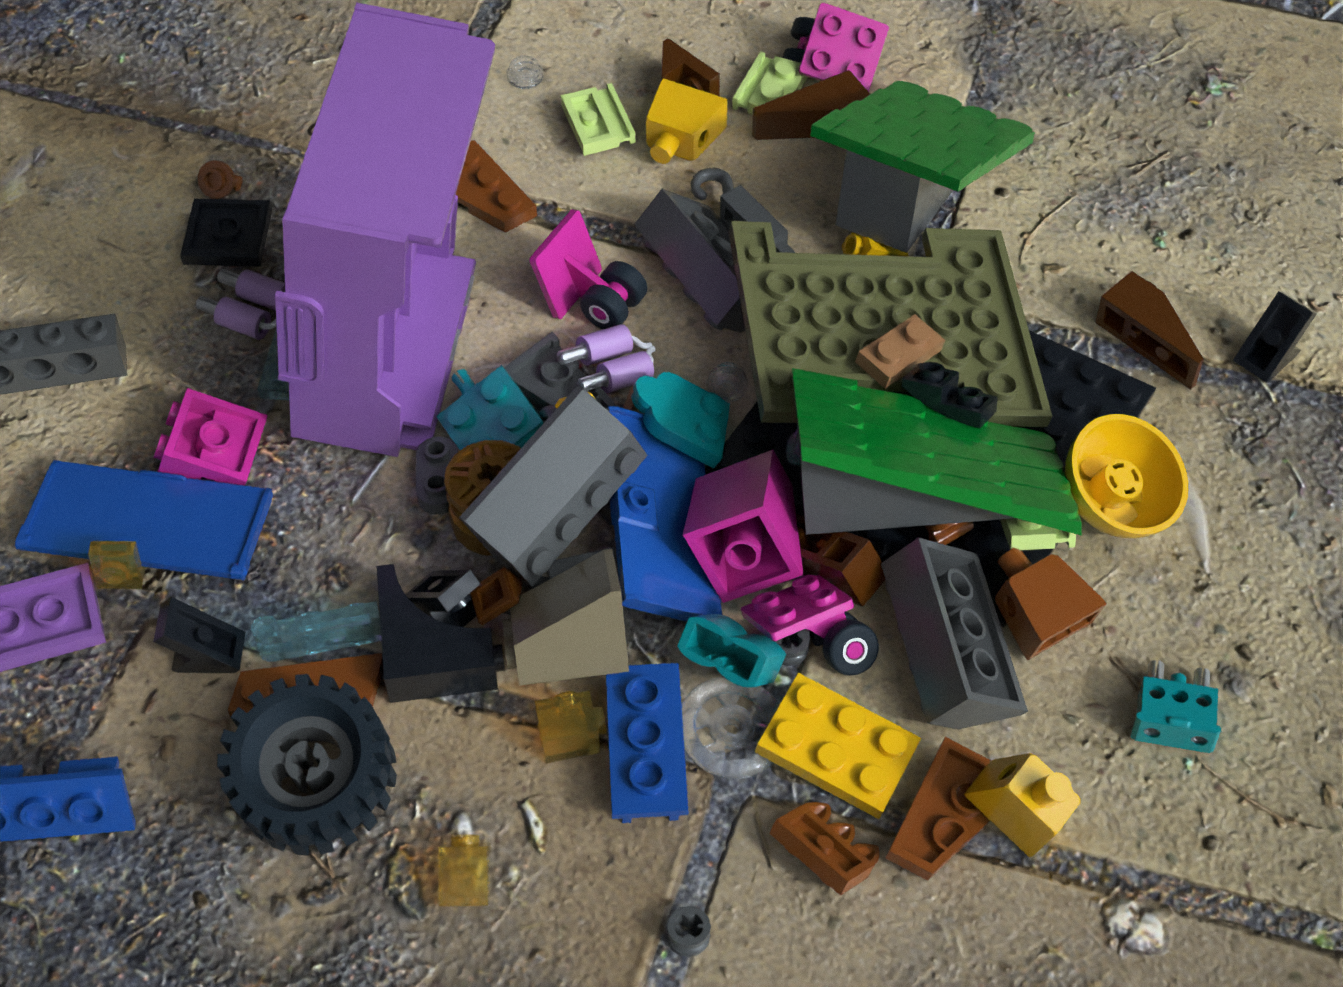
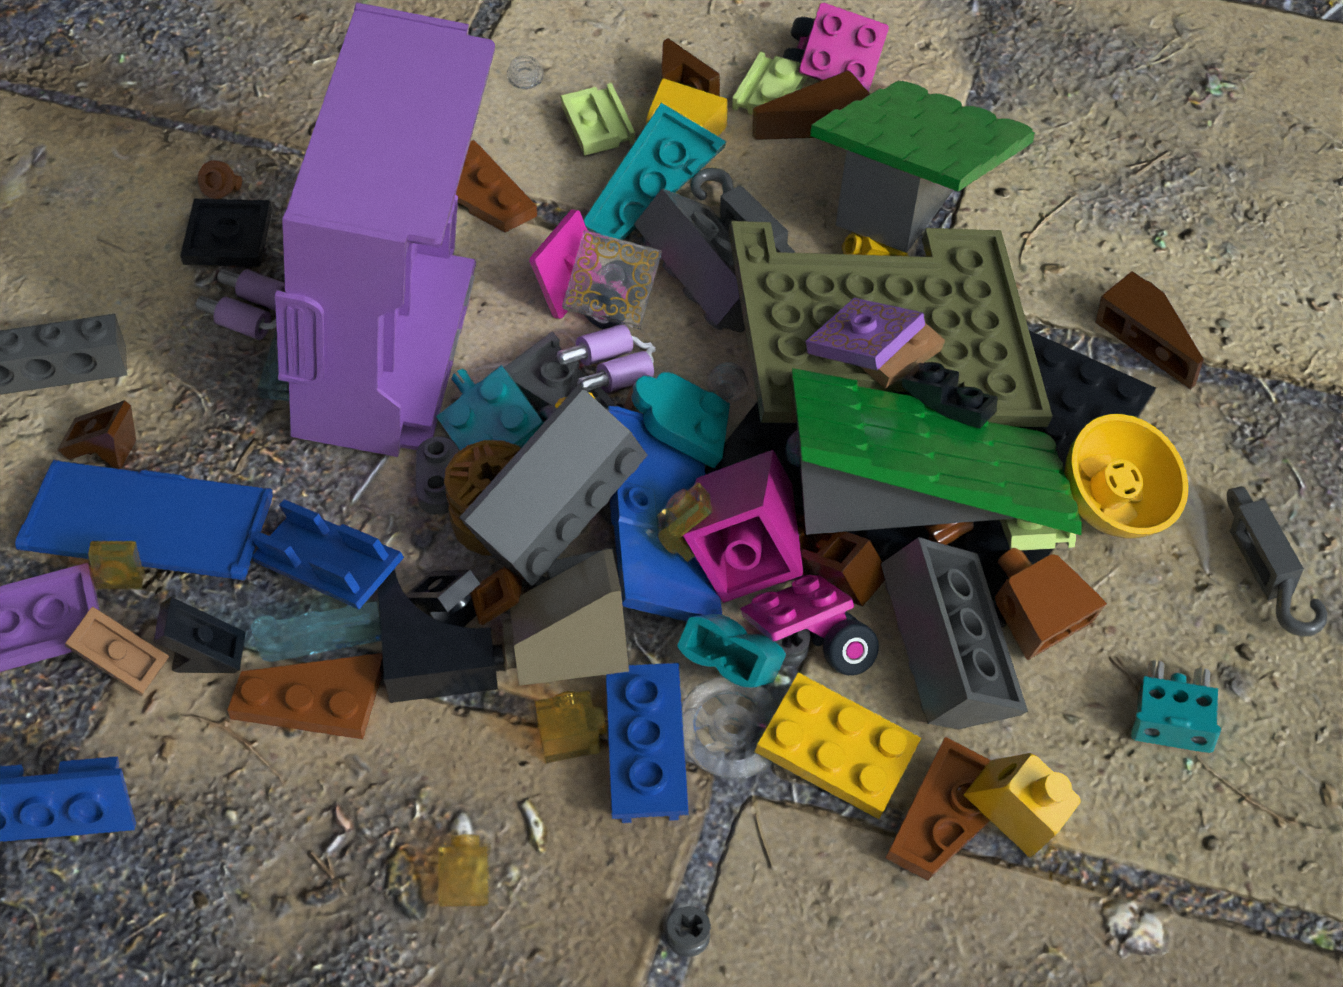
(104, 432): none -> reddish brown slope
(116, 651): none -> medium nougat plate
(210, 439): dark pink plate -> none
(275, 745): black wheel -> none
(326, 555): none -> blue brick
(614, 270): none -> clear plate
(661, 158): none -> teal wing
(681, 514): none -> clear yellow bracket
(825, 846): dark orange plate -> none
(865, 333): none -> medium lavender plate
(1271, 559): none -> dark grey piece
(1275, 337): black slope -> none

